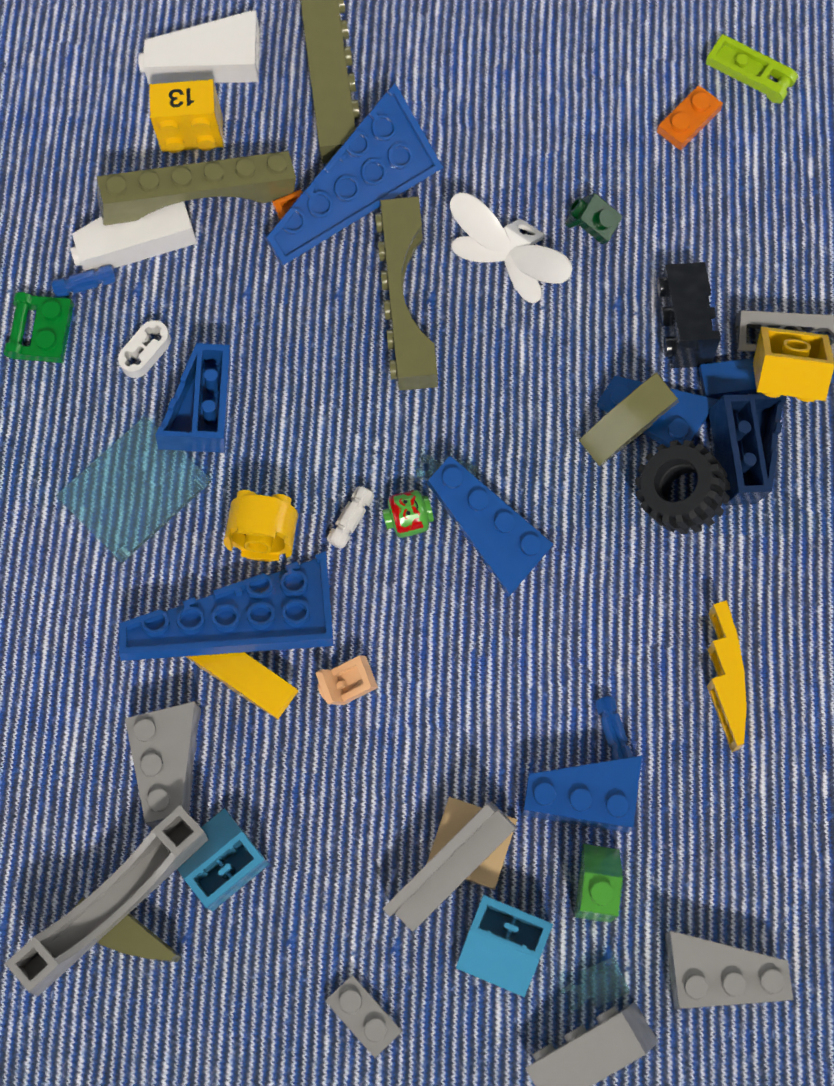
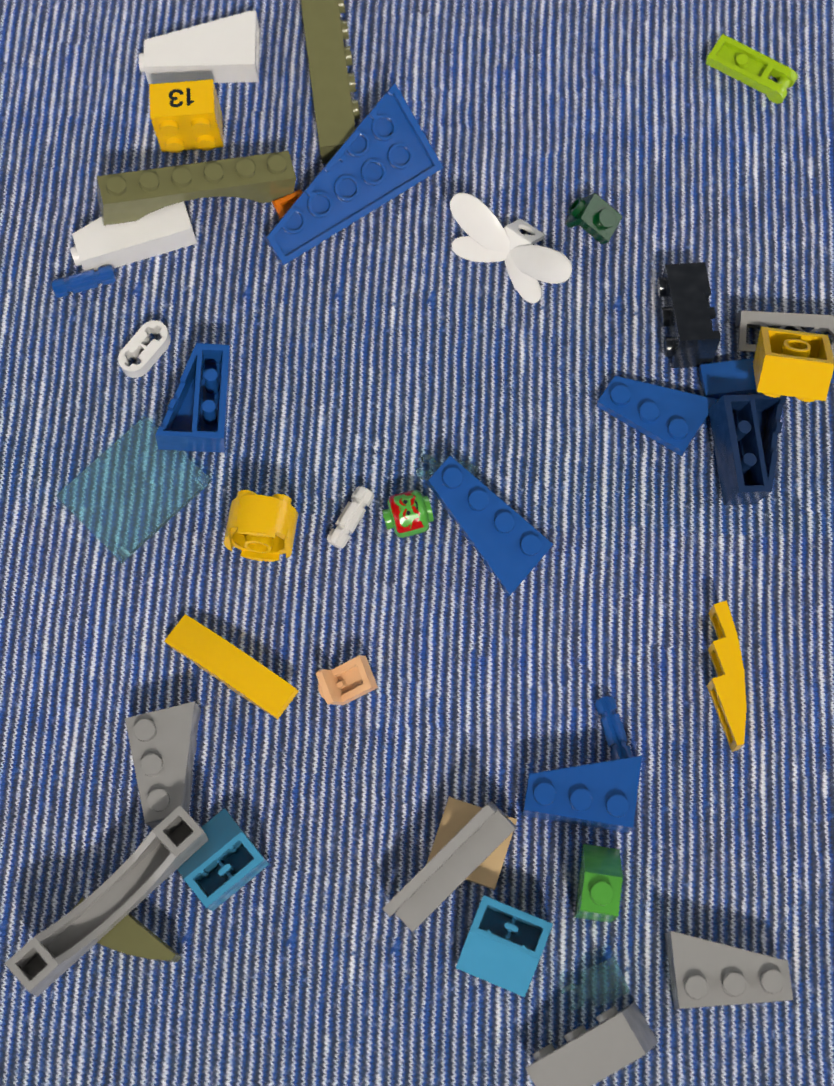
(49, 329): green plate -> none
(248, 616): blue wing -> none
(363, 1016): light grey plate -> none
(414, 351): olive arch -> none
(628, 419): olive slope -> none
(664, 469): black tyre -> none
(689, 117): orange plate -> none

